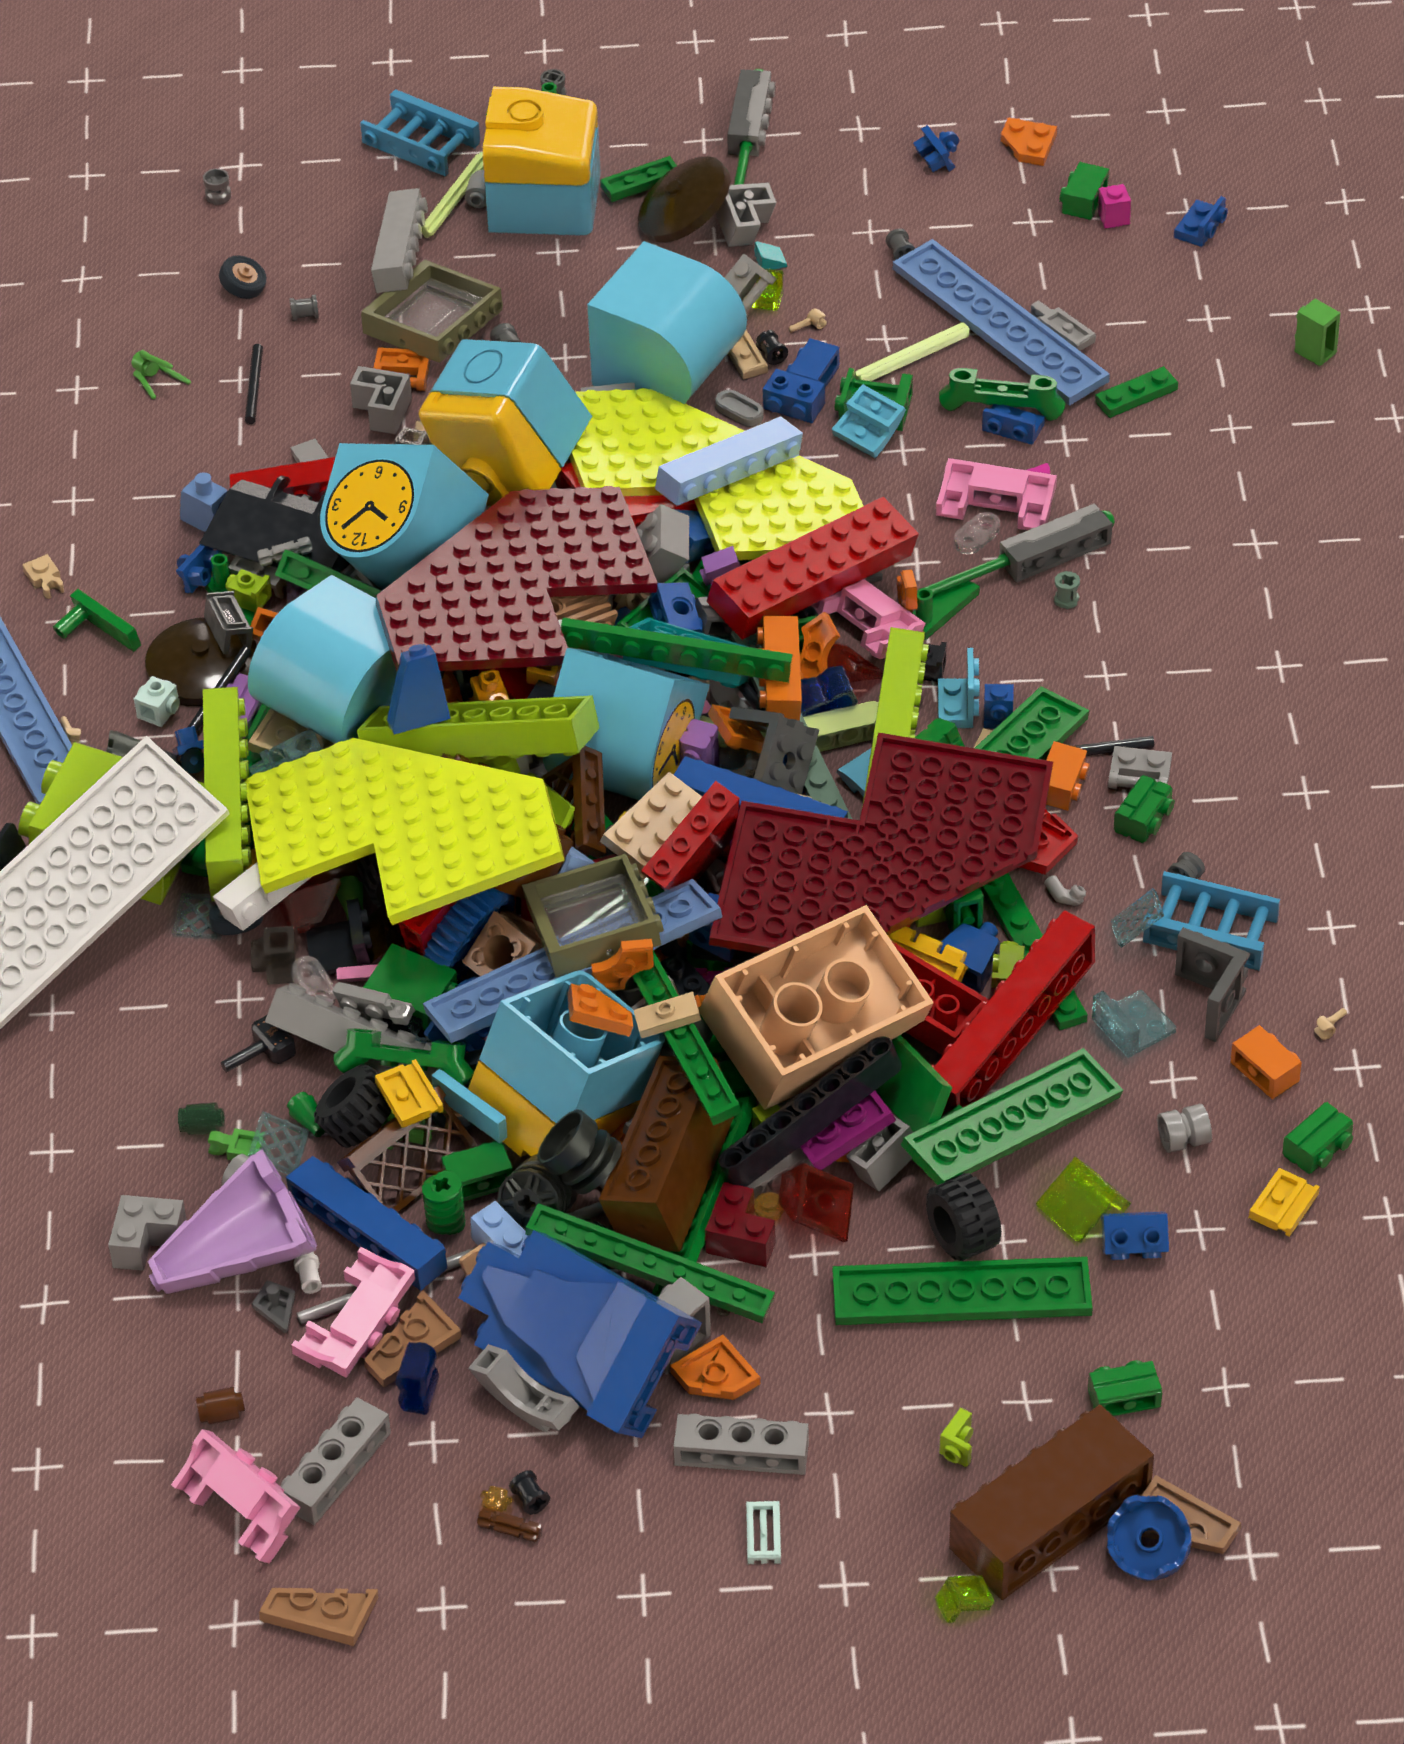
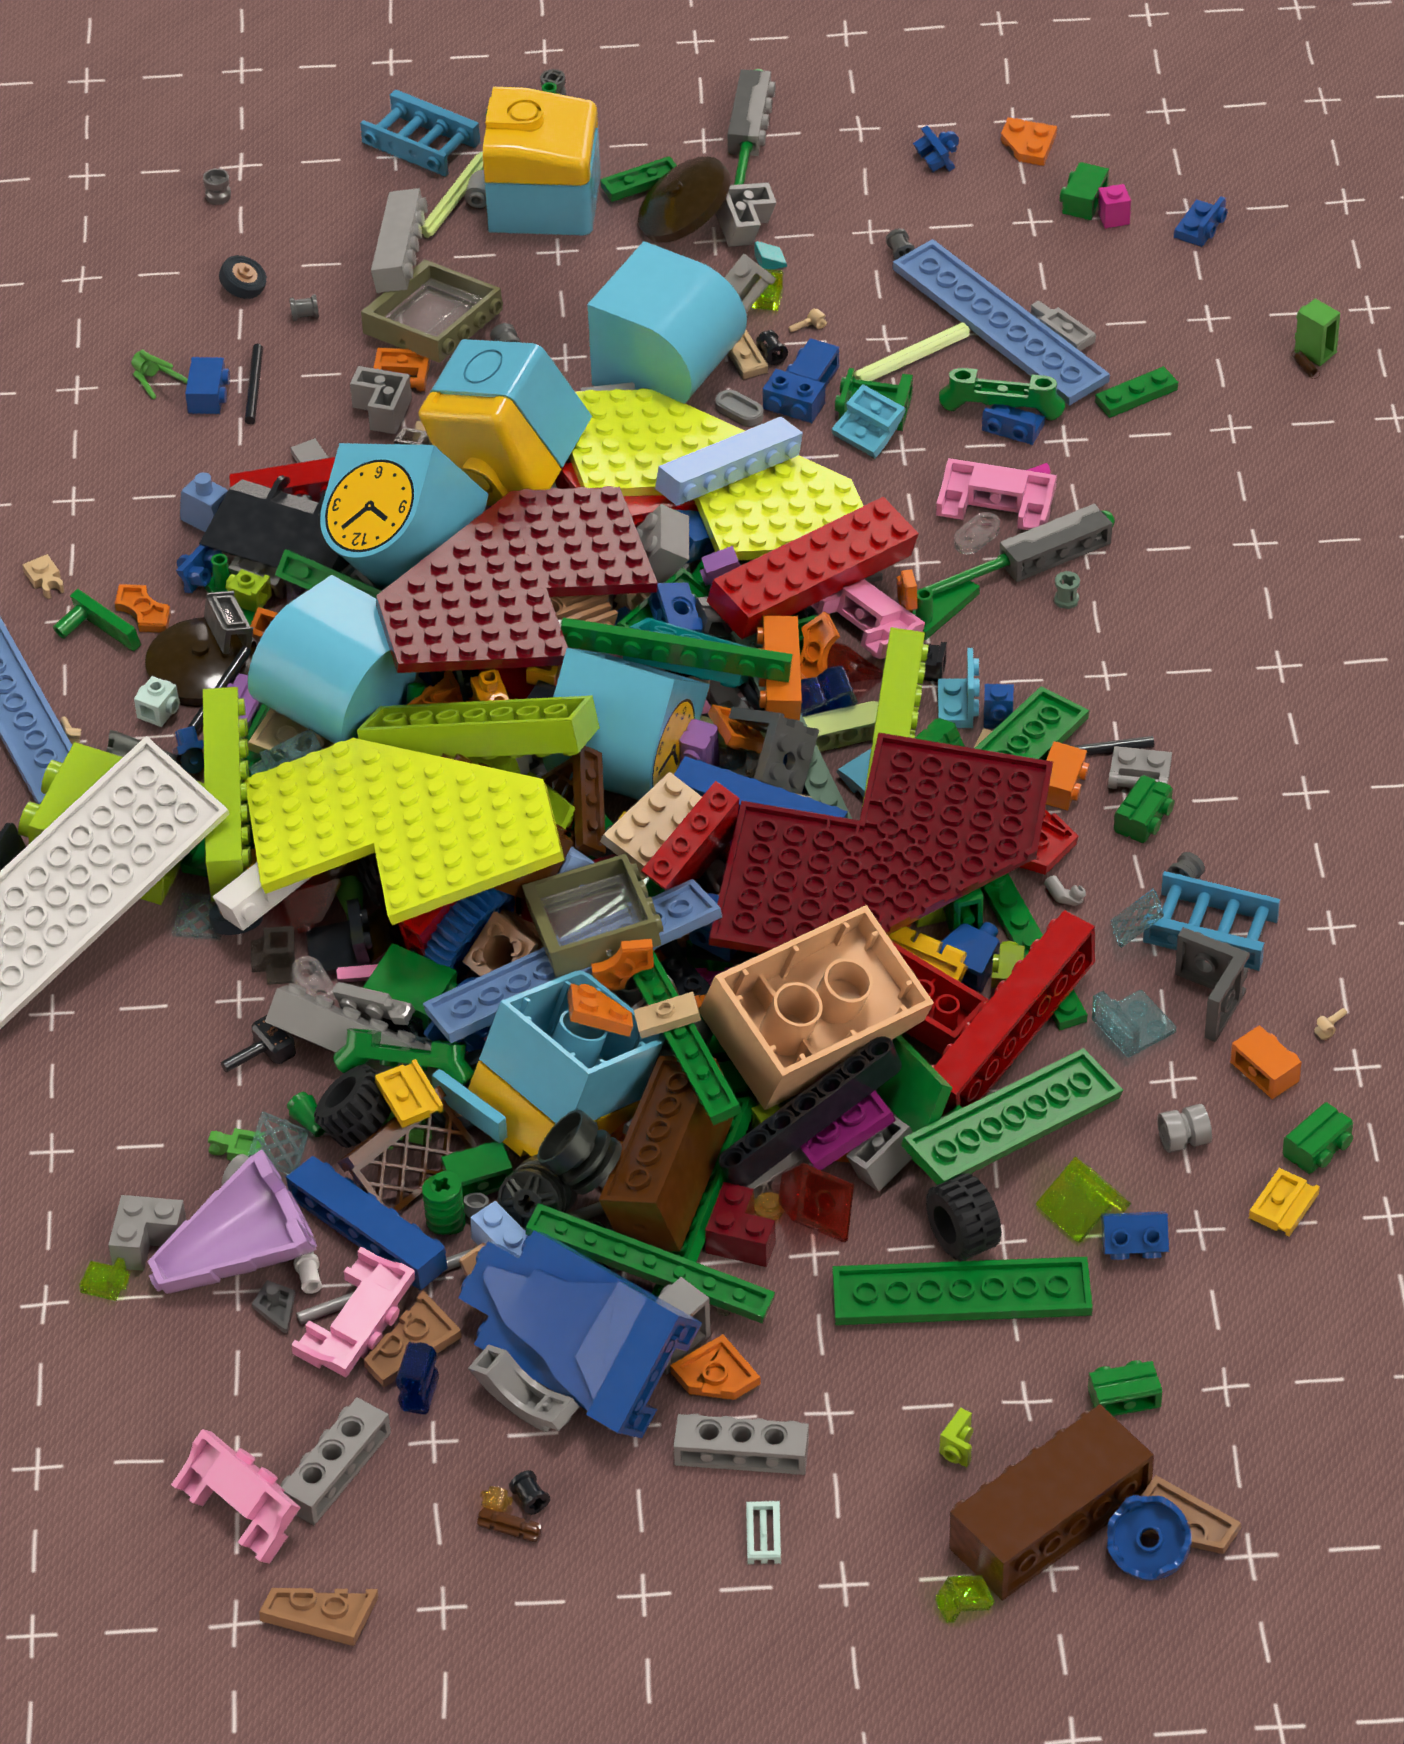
(105, 1280): none -> clear neon green bracket
(148, 613): none -> orange tile
(200, 1118): clear green brick -> none
(206, 385): none -> blue brick
(220, 1405): reddish brown brick -> none
(267, 556): light grey axle -> none
(417, 691): blue slope -> none
(474, 1203): none -> light grey hinge
(1306, 364): none -> reddish brown piece

